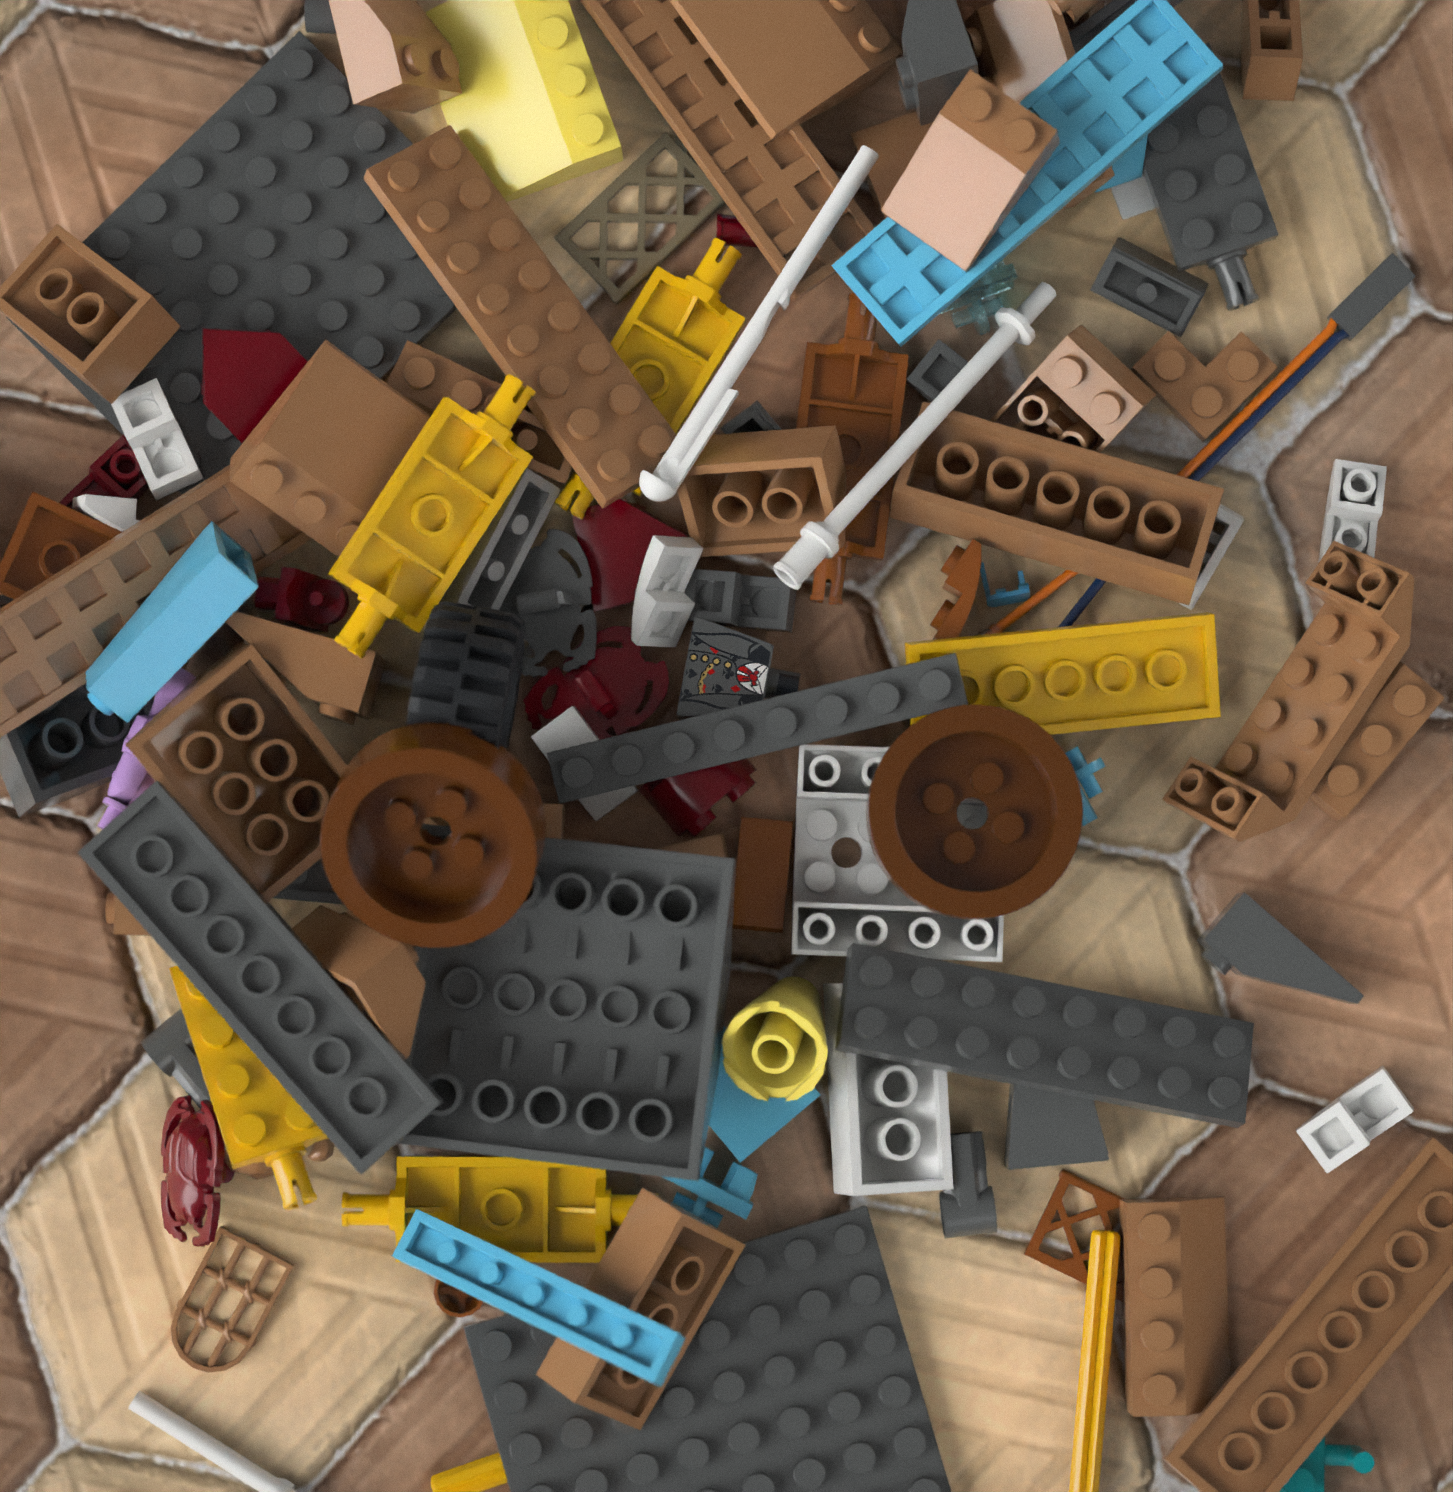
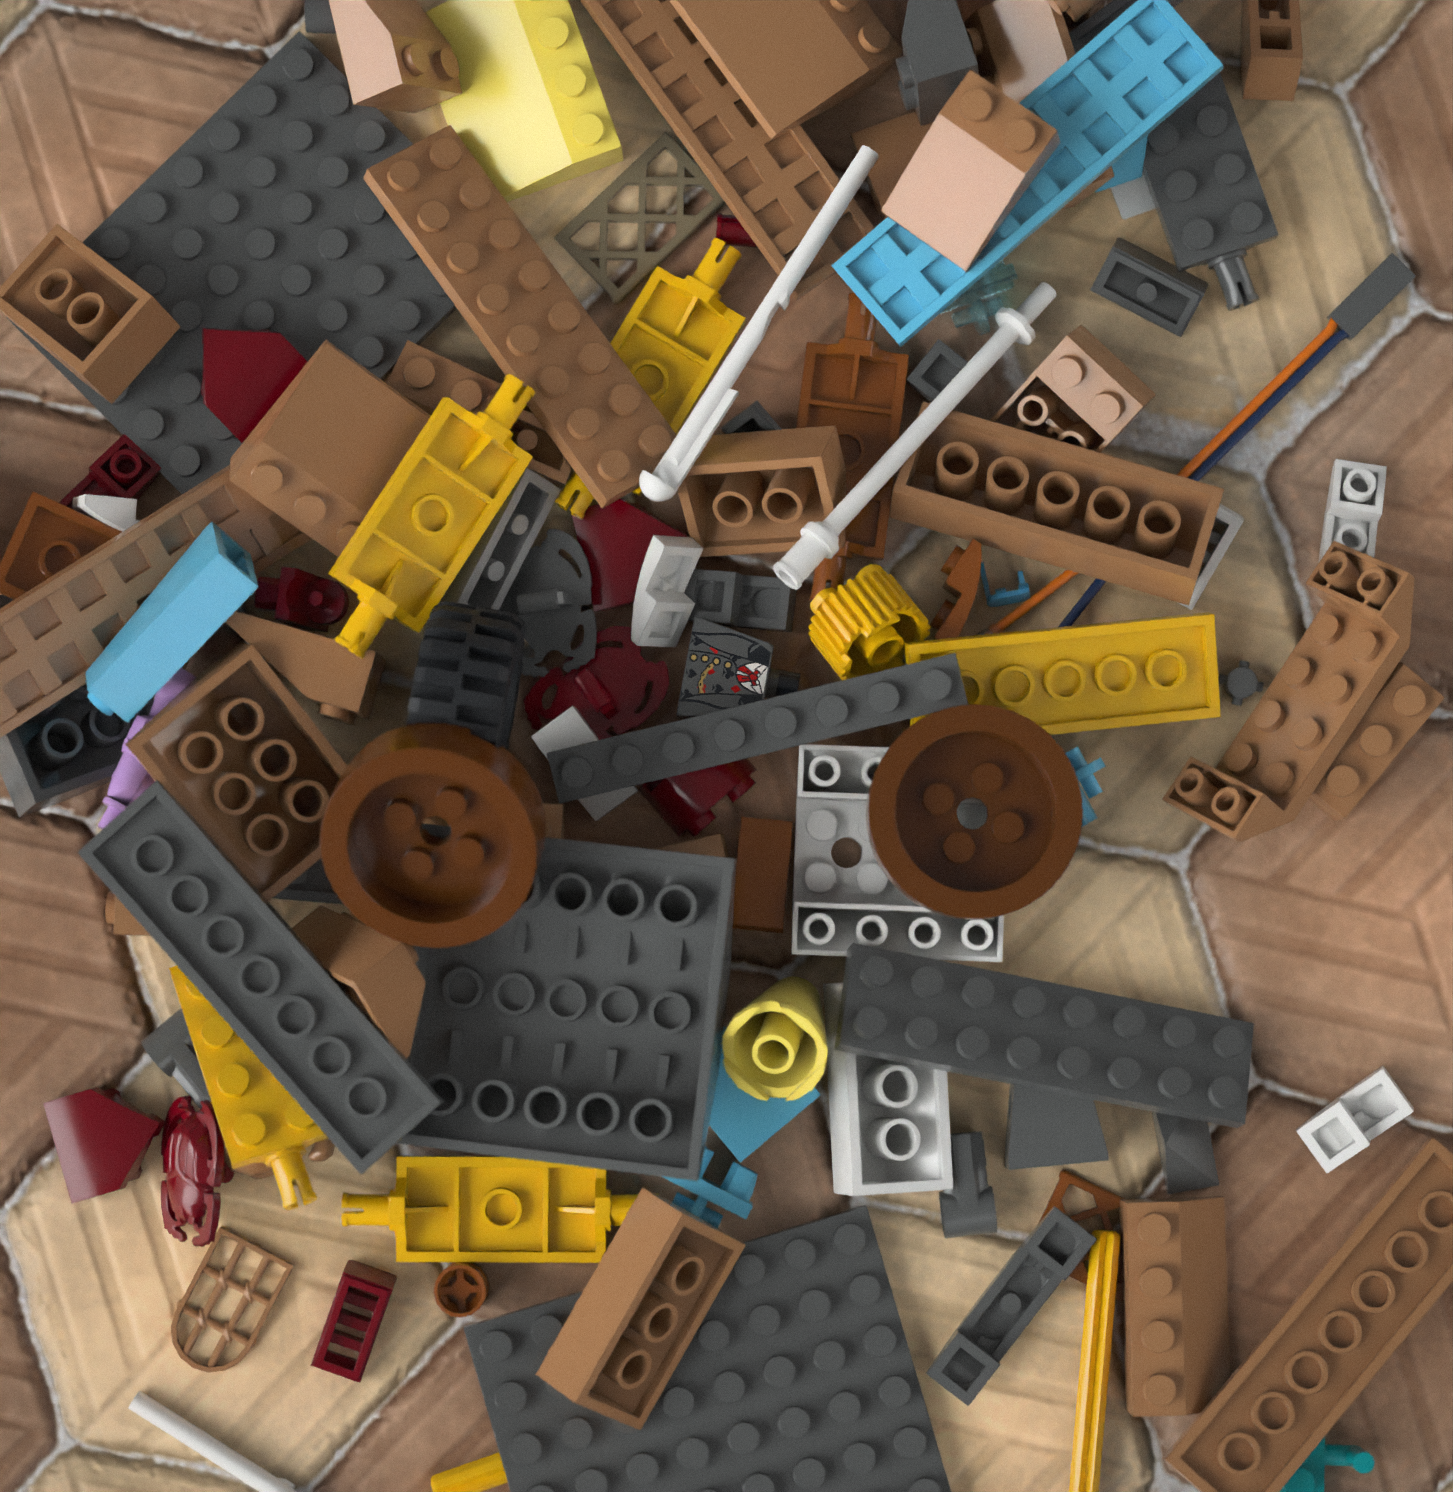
(99, 1140): none -> dark red slope
(156, 439): white slope -> none
(369, 1280): none -> dark red slope
(539, 1297): medium azure plate -> none
(865, 623): none -> yellow brick
(1010, 1304): none -> dark grey slope
(1185, 1153): none -> dark grey slope
(1202, 394): medium nougat plate -> none
(1240, 683): none -> dark grey piece
(1262, 949): dark grey slope -> none

